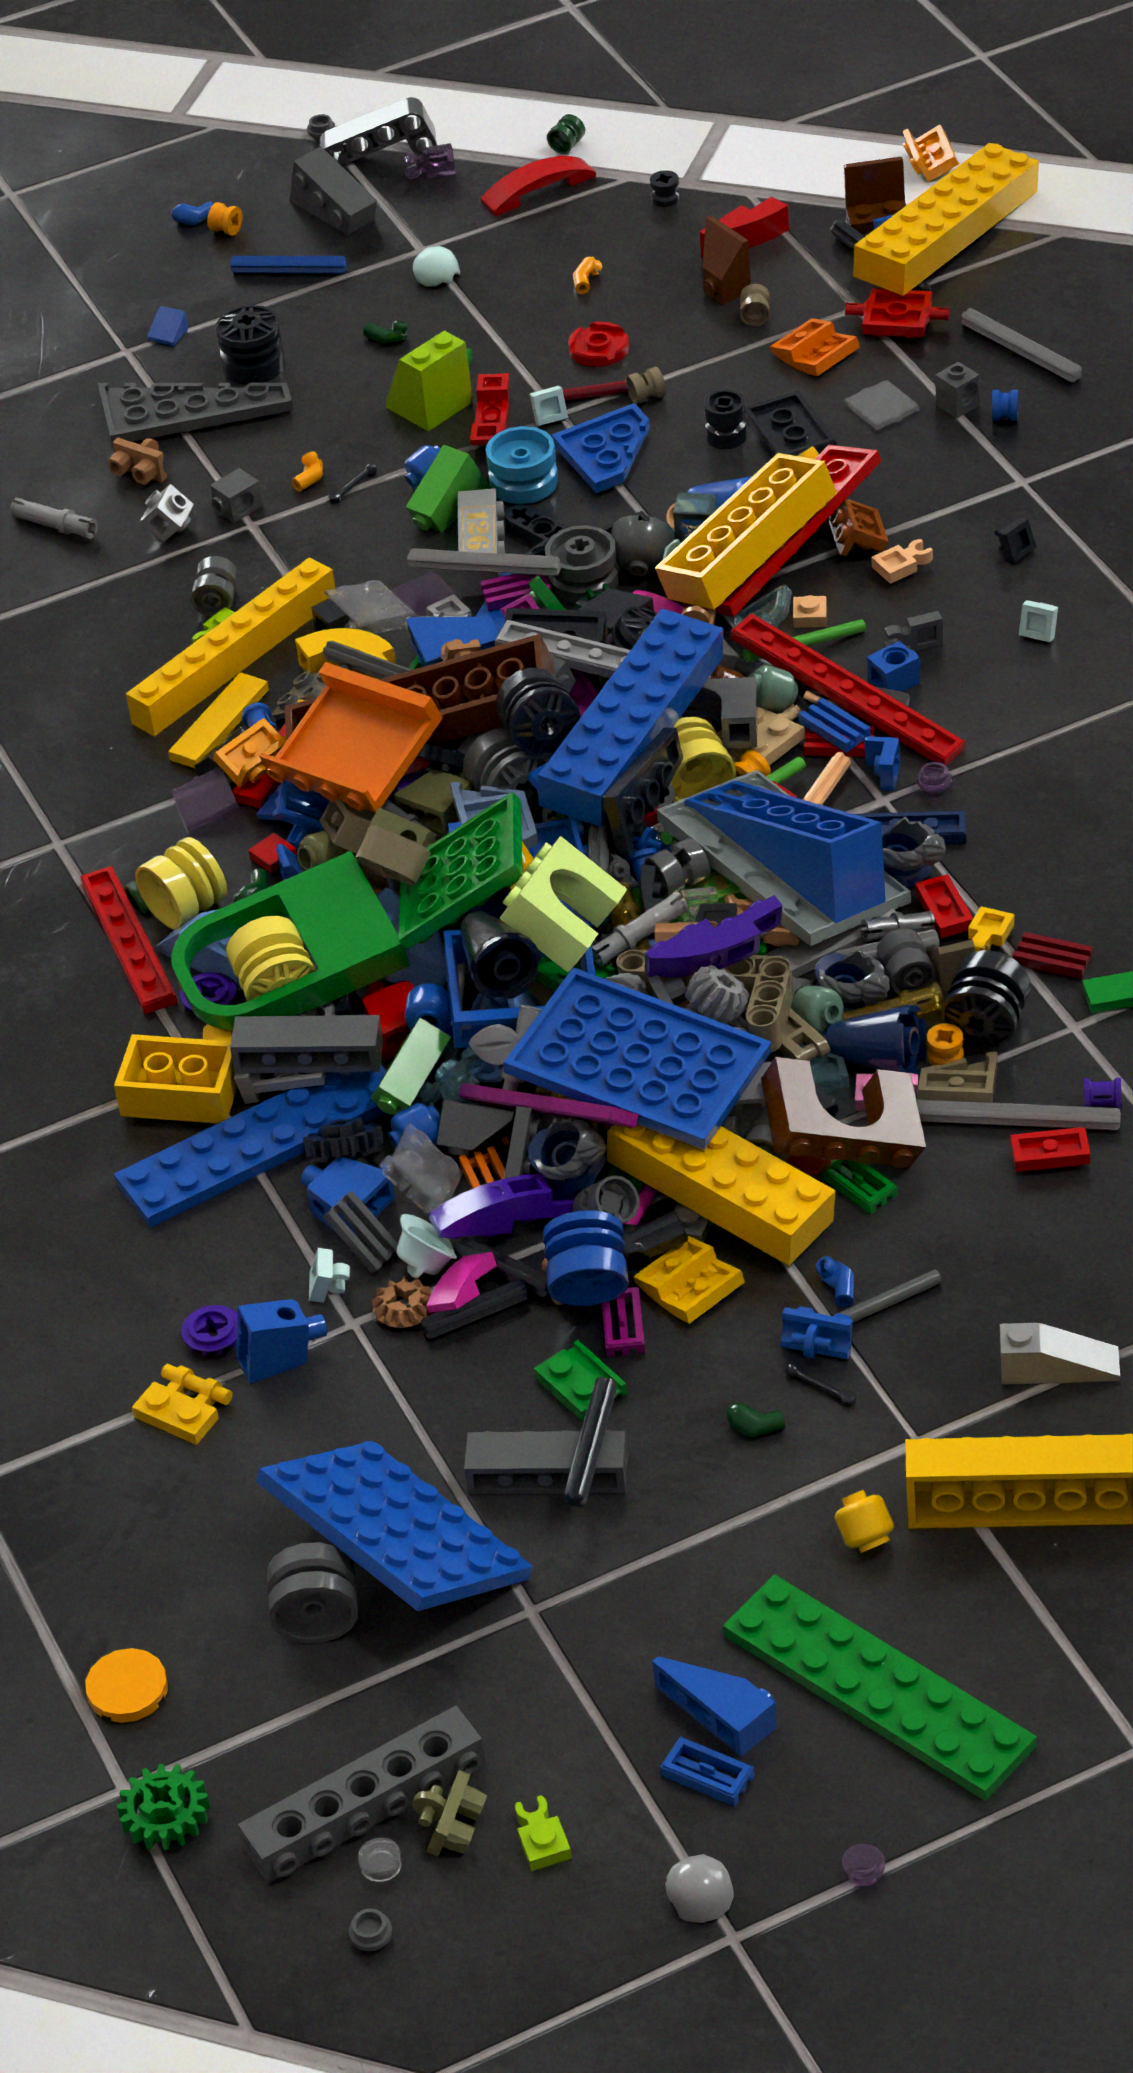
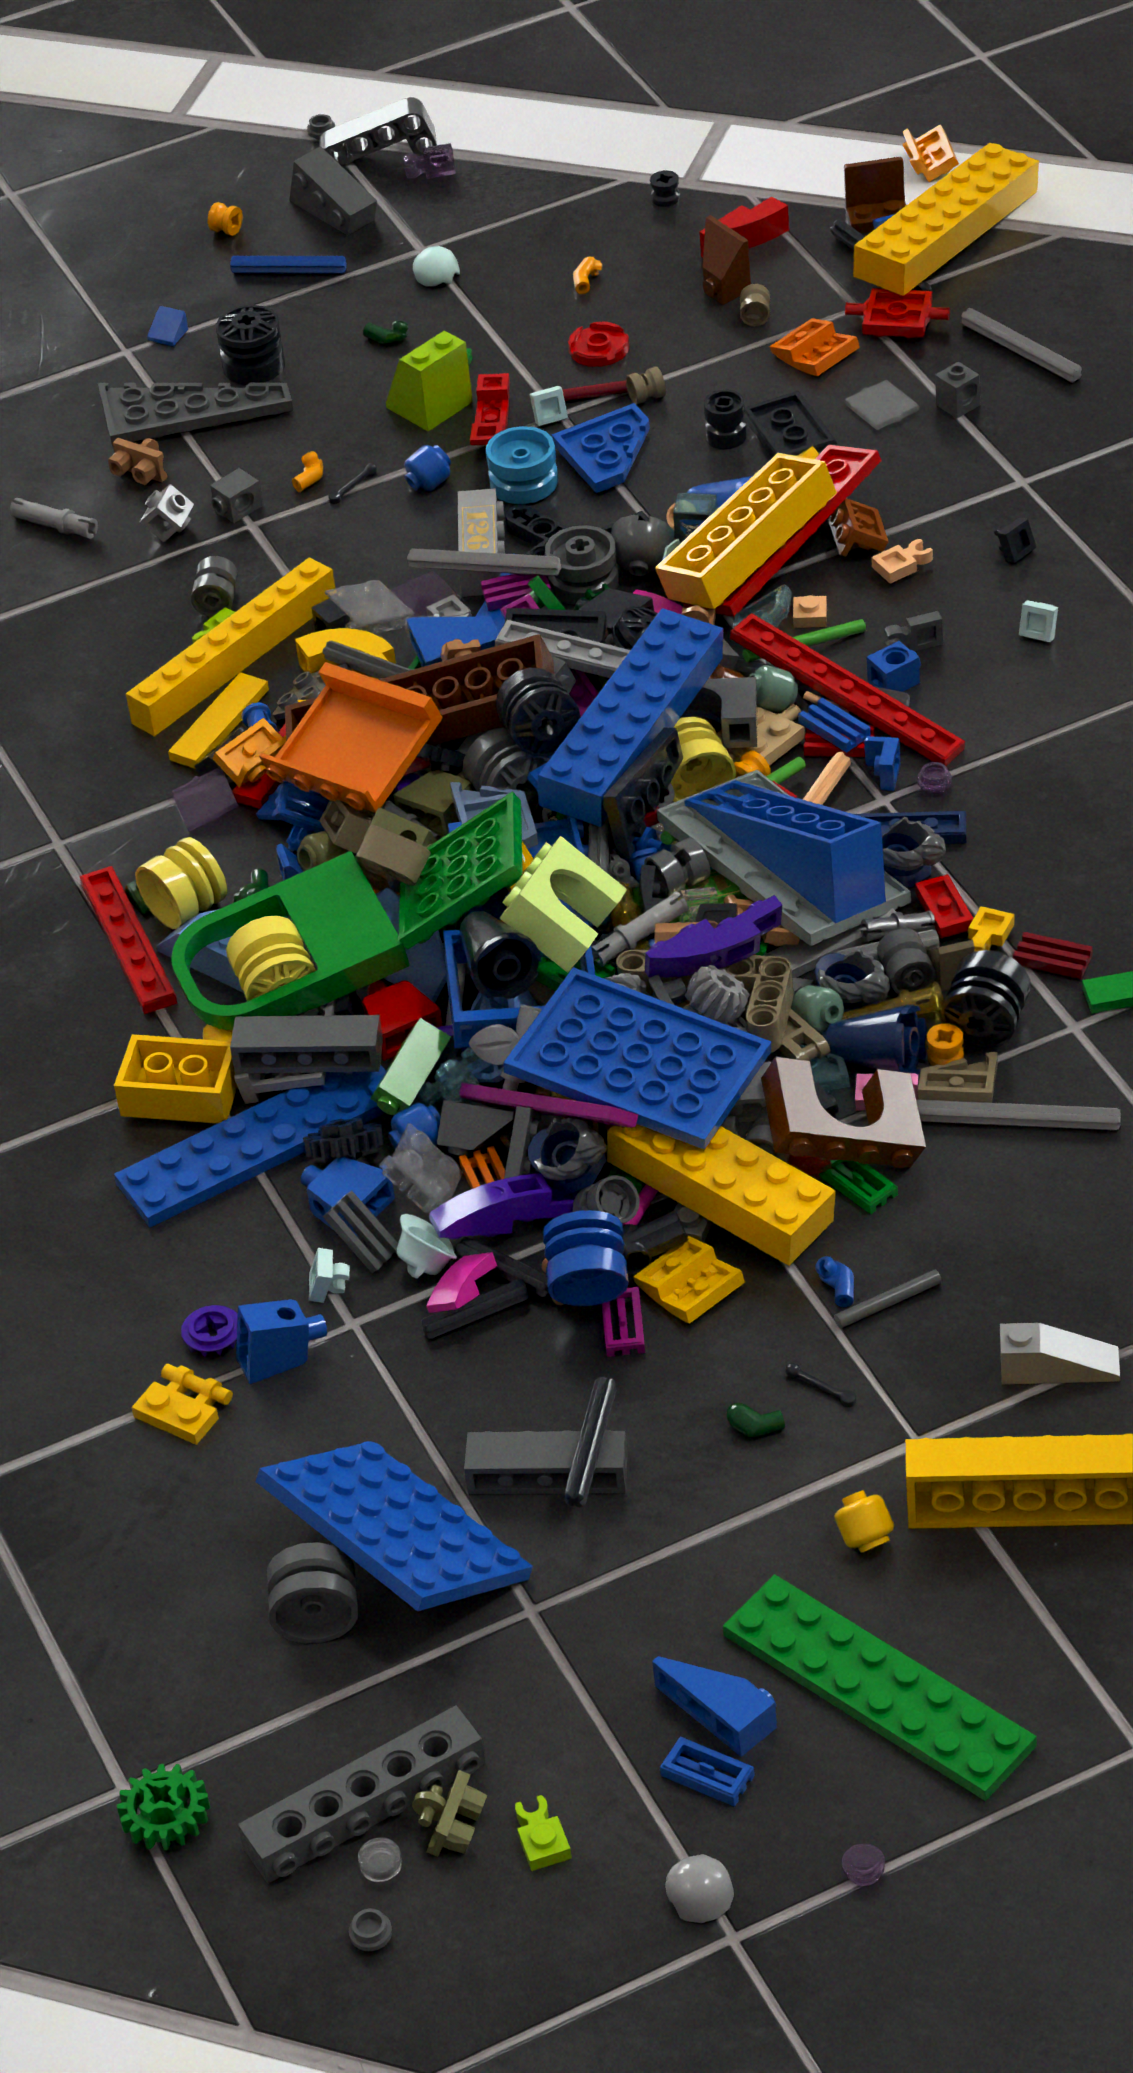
(126, 1685): light orange tile -> none
(190, 214): blue arm -> none
(213, 984): dark purple gear -> none
(265, 852): red tile -> none
(397, 1314): medium nougat gear -> none
(430, 1004): blue head -> none
(436, 497): bright green slope -> none
(507, 191): red slope -> none
(565, 134): dark green wheel -> none
(572, 1376): green plate -> none
(816, 1333): blue hips -> none
(1005, 405): blue wheel -> none
(1050, 1149): red plate -> none
(1102, 1093): dark purple bush -> none

